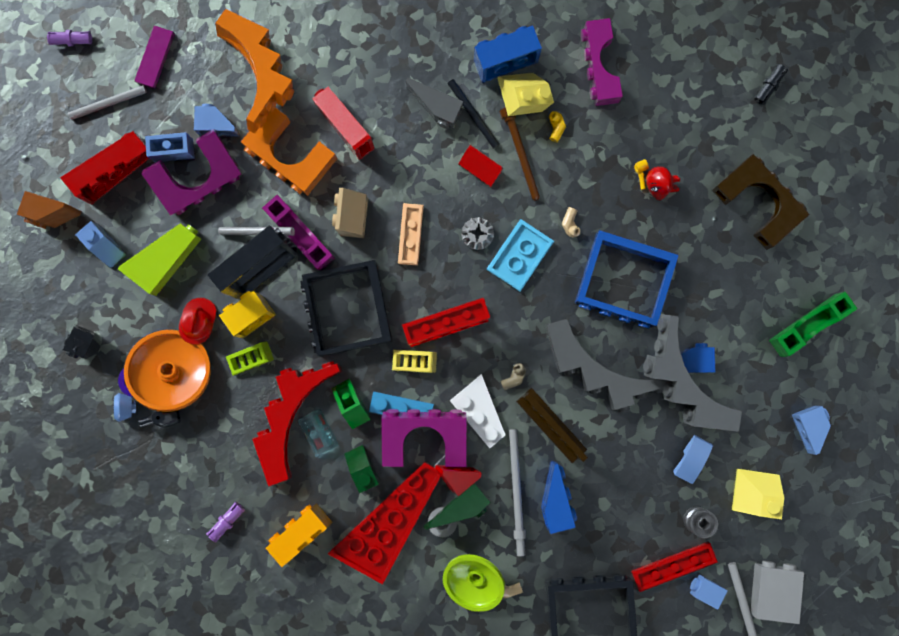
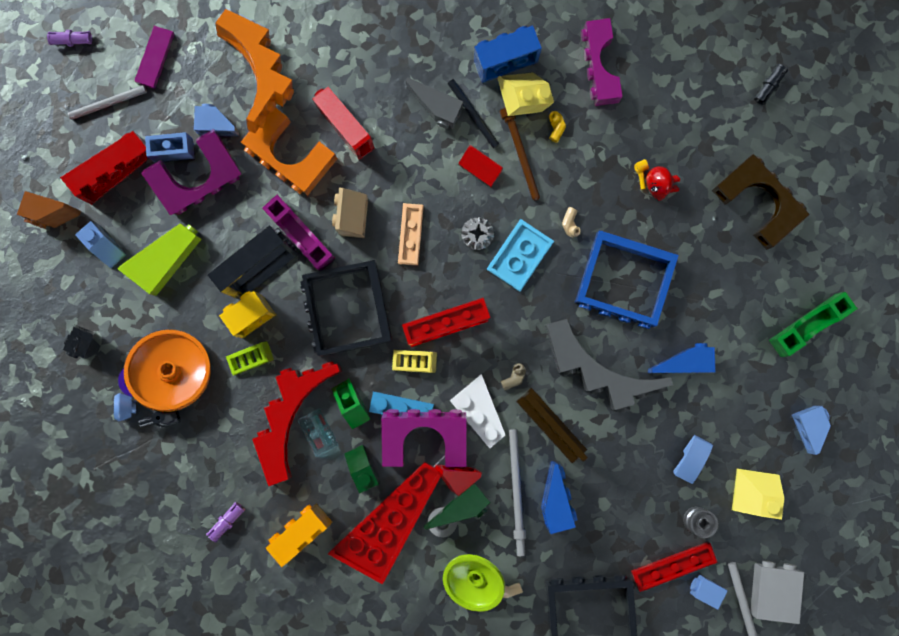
(197, 320): red piece -> none
(289, 231): light grey bar -> none
(680, 388): dark grey arch -> none

